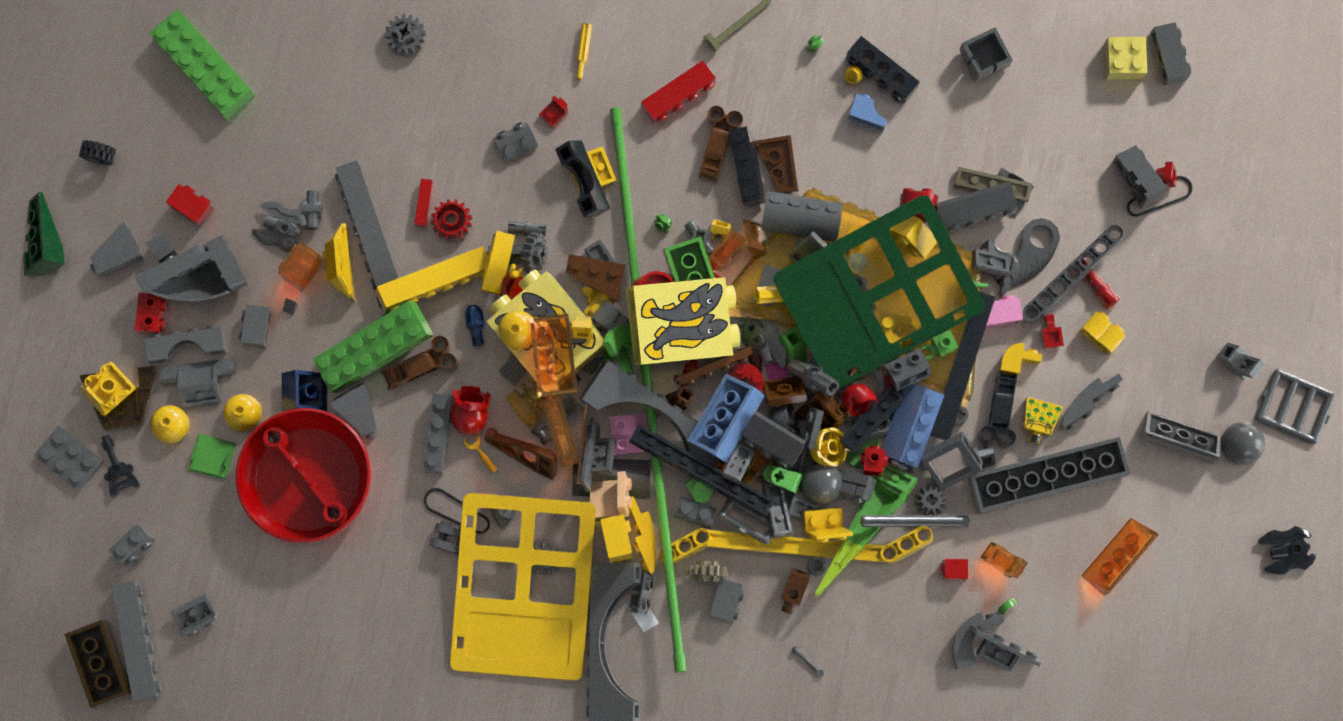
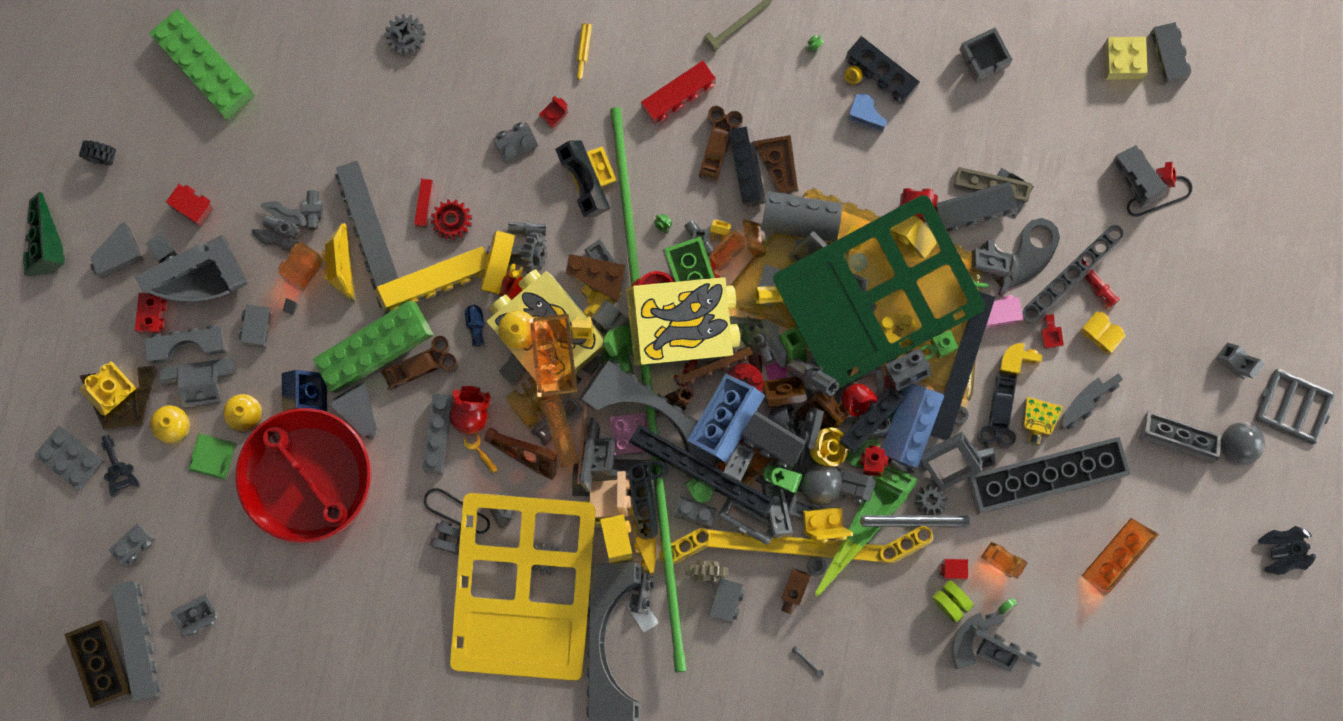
(648, 499): none -> black beam
(952, 601): none -> lime wheel

